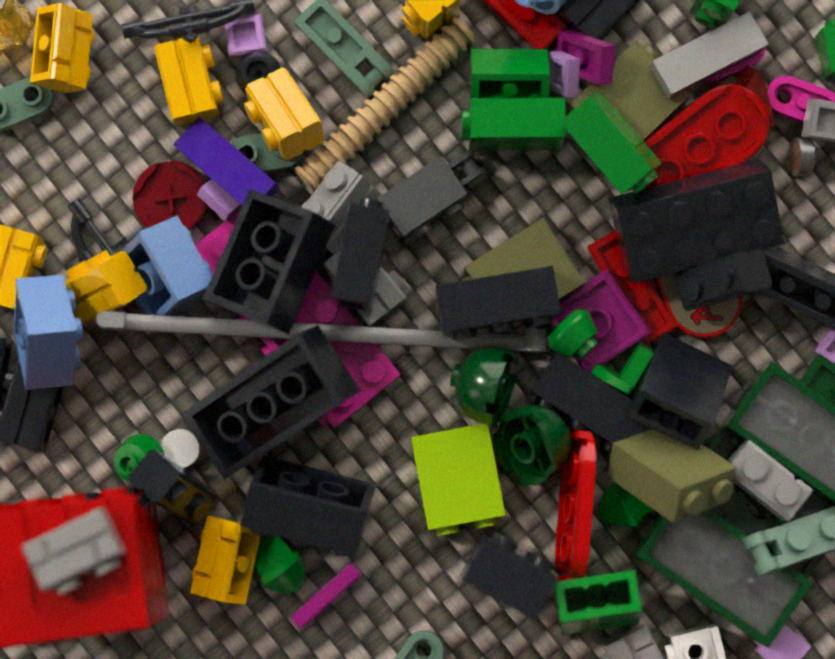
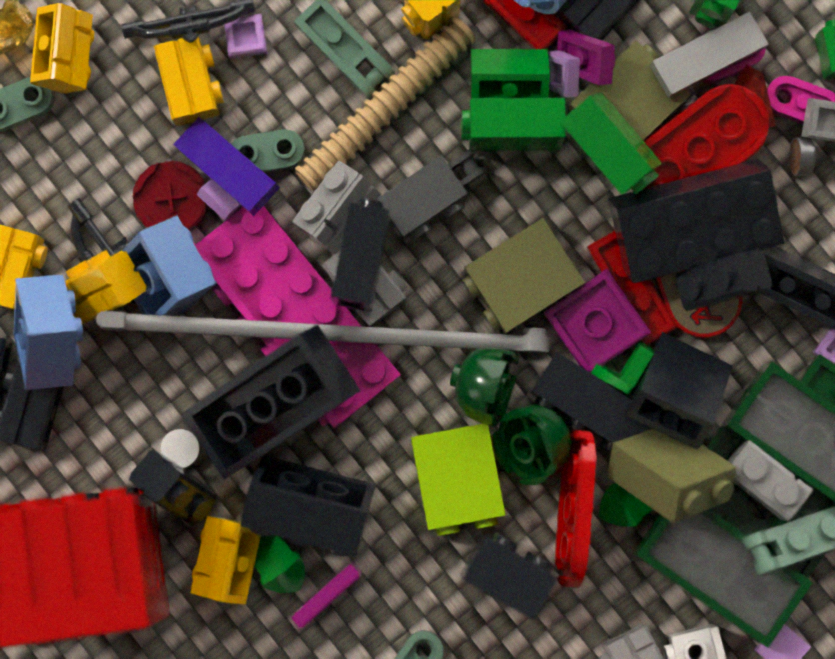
(75, 550): light grey brick -> none
(132, 452): green cone -> none
(253, 63): black plate -> none
(269, 261): black brick -> none
(284, 114): yellow brick -> none
(498, 302): black brick -> none
(574, 335): green cone -> none
(598, 603): green brick -> none

